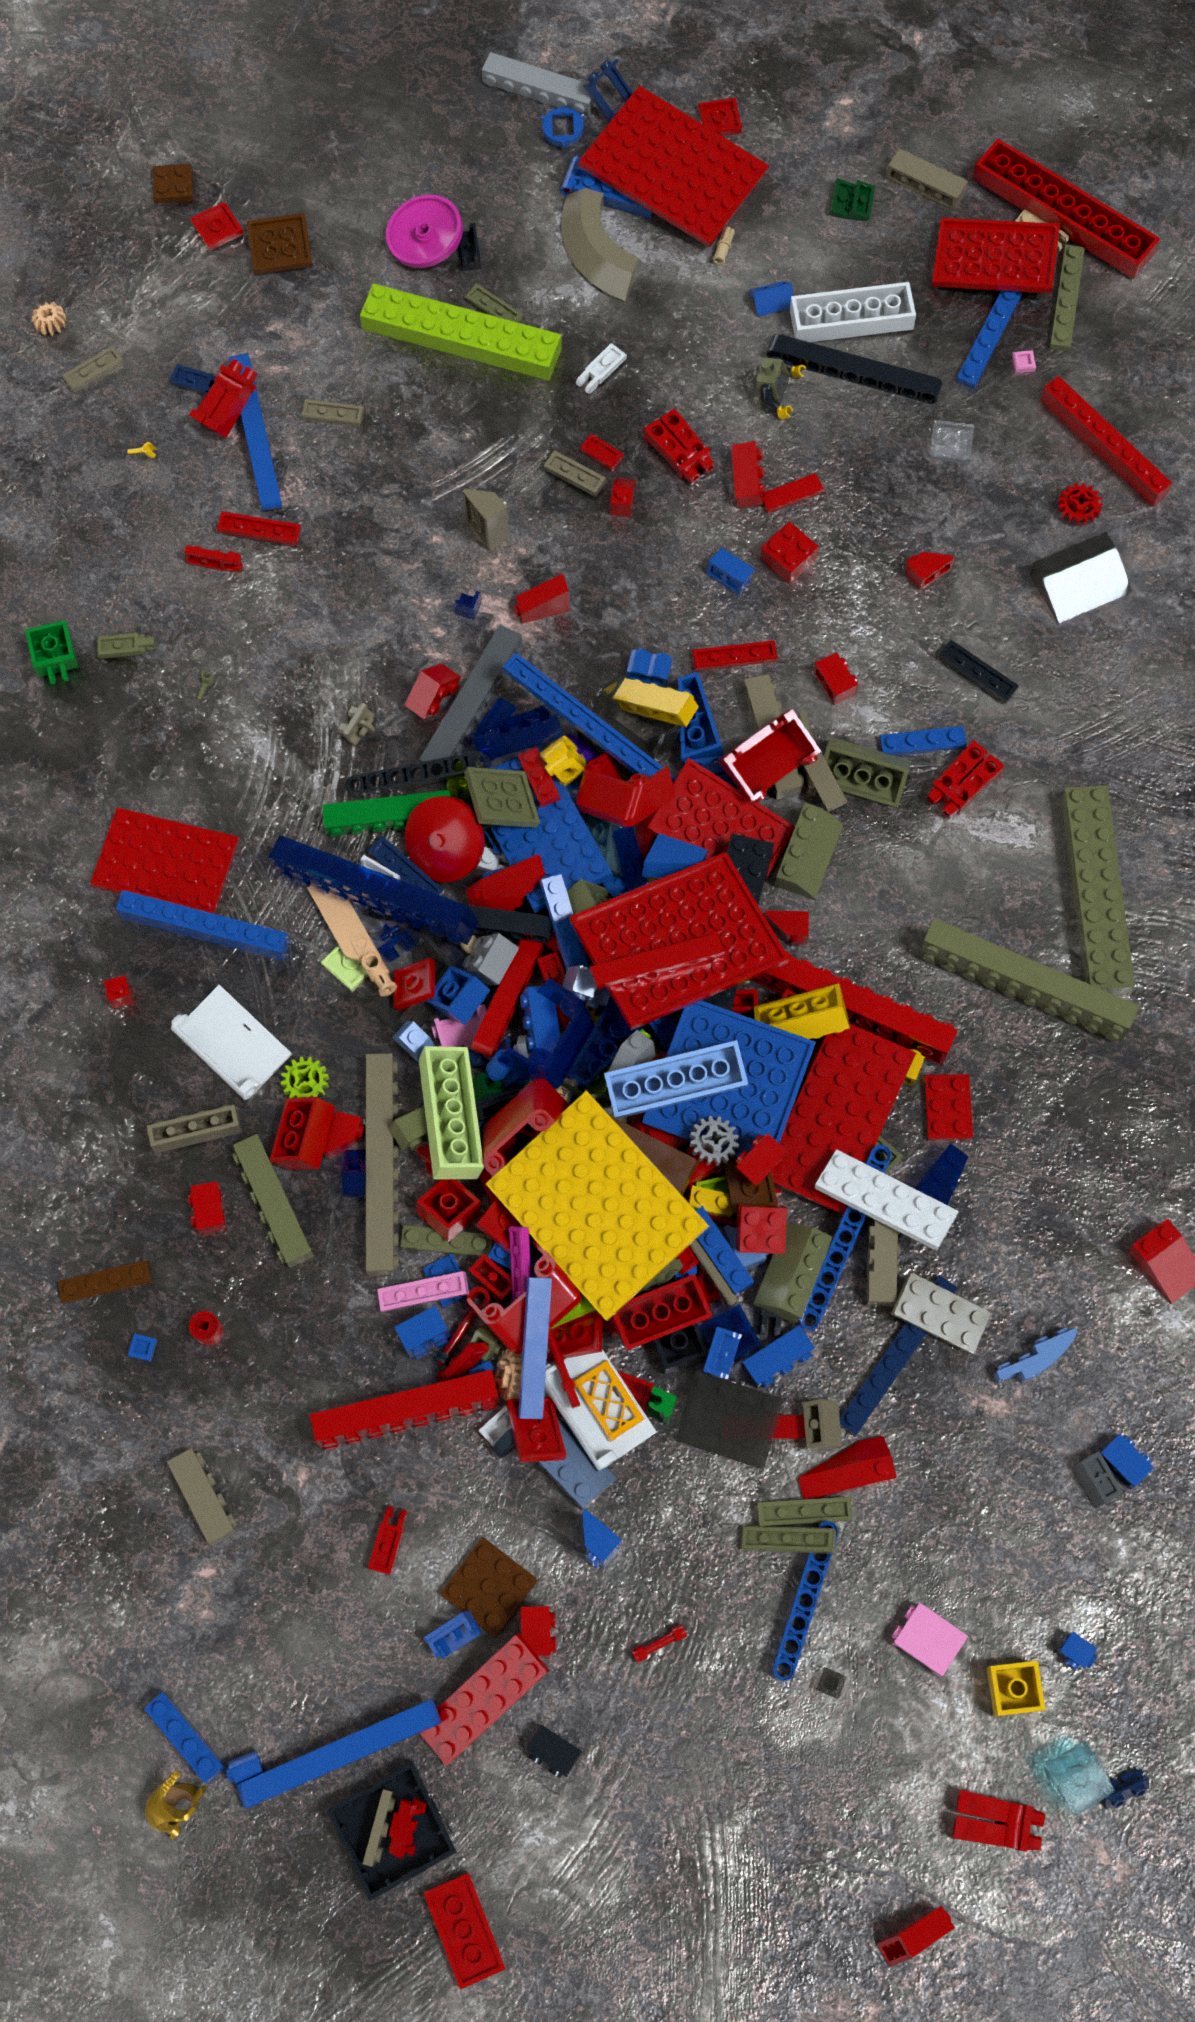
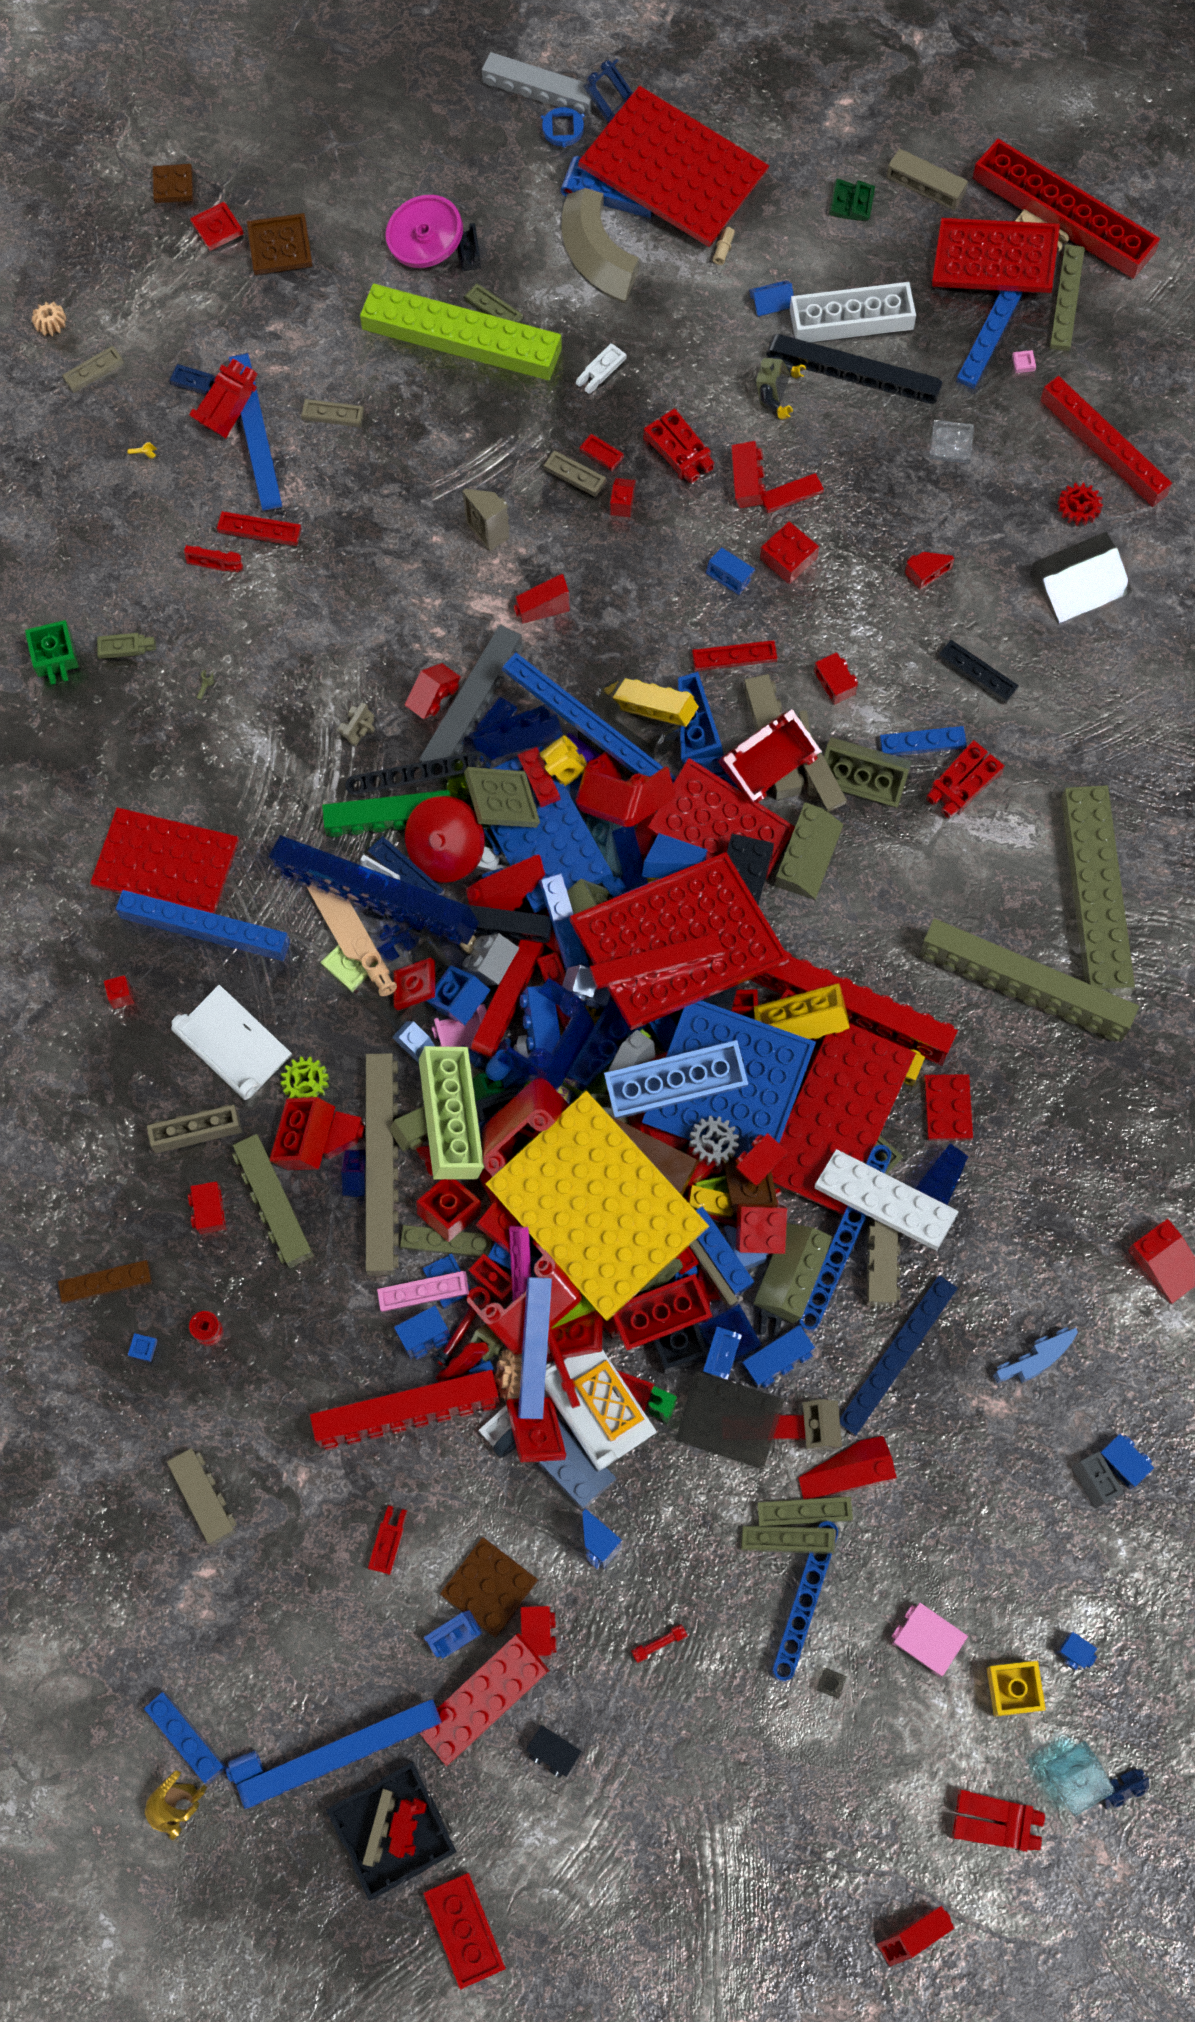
(468, 605): clear blue panel -> none
(649, 667): blue brick -> none
(721, 116): red tile -> none
(789, 925): red slope -> none
(940, 1313): plate -> none

